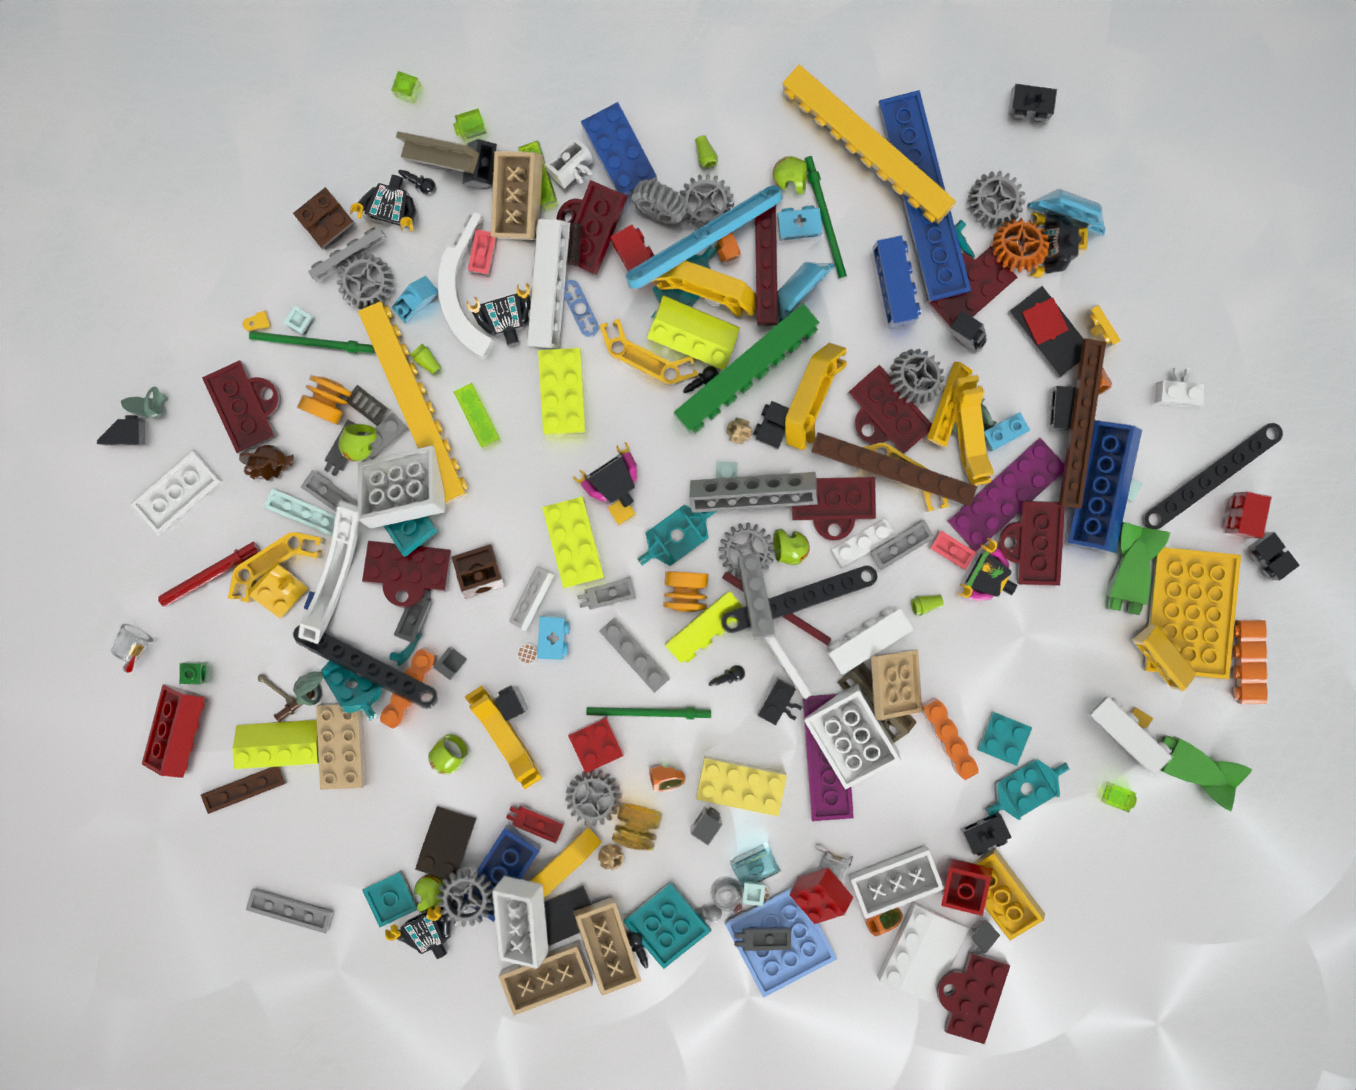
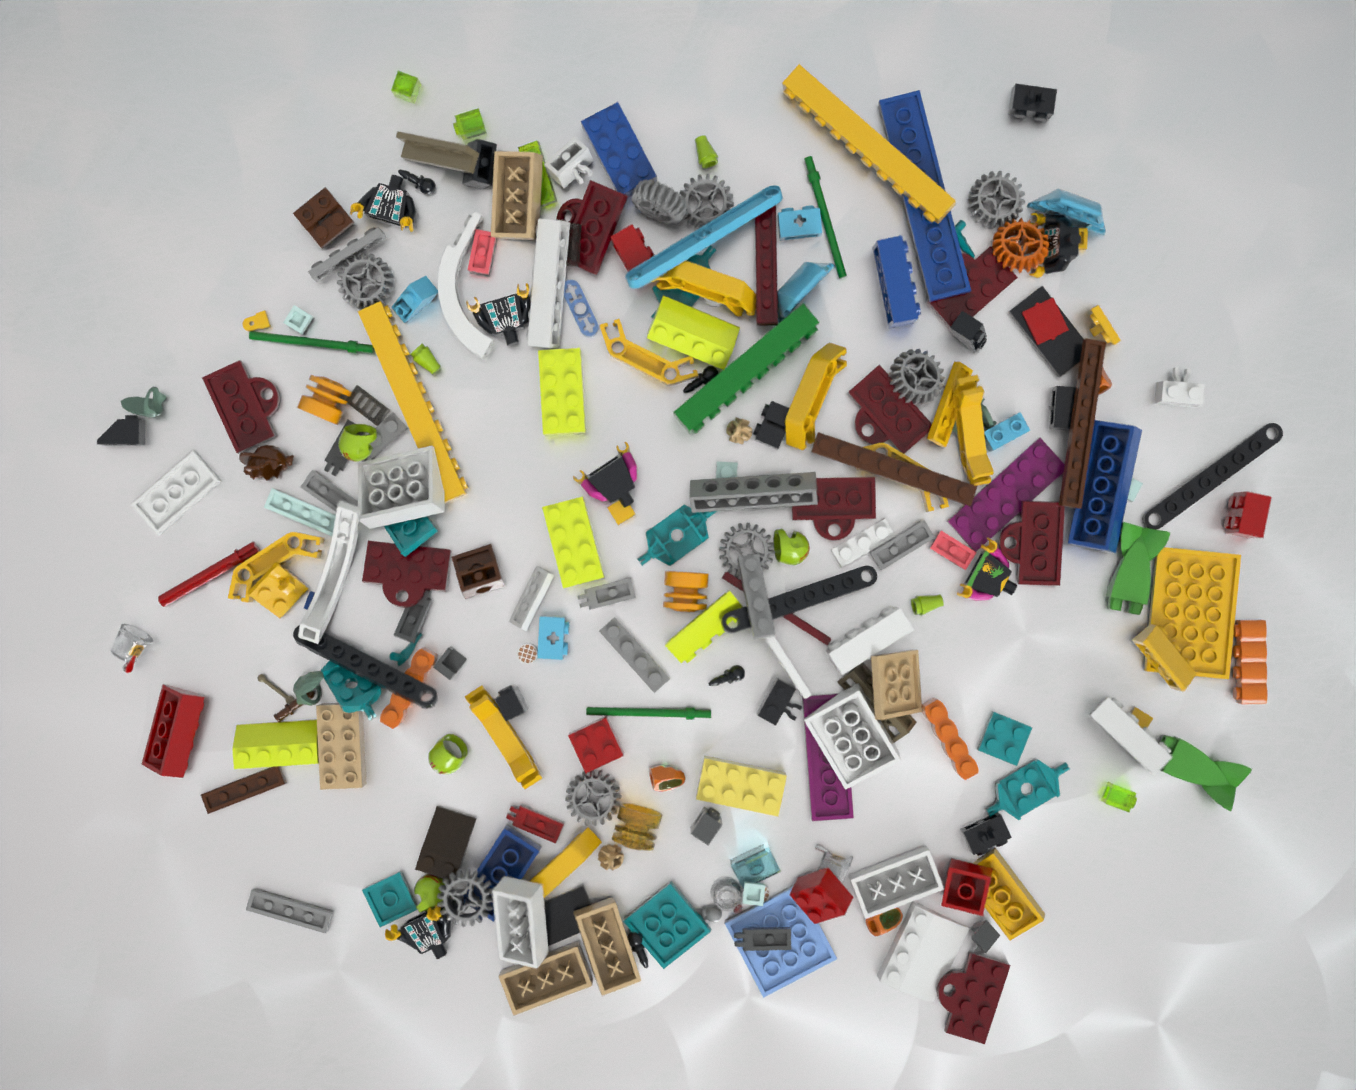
(193, 672): green brick -> none
(476, 415): clear neon green plate -> none
(727, 248): orange rock -> none
(790, 169): lime helmet -> none
(1270, 554): black piece -> none

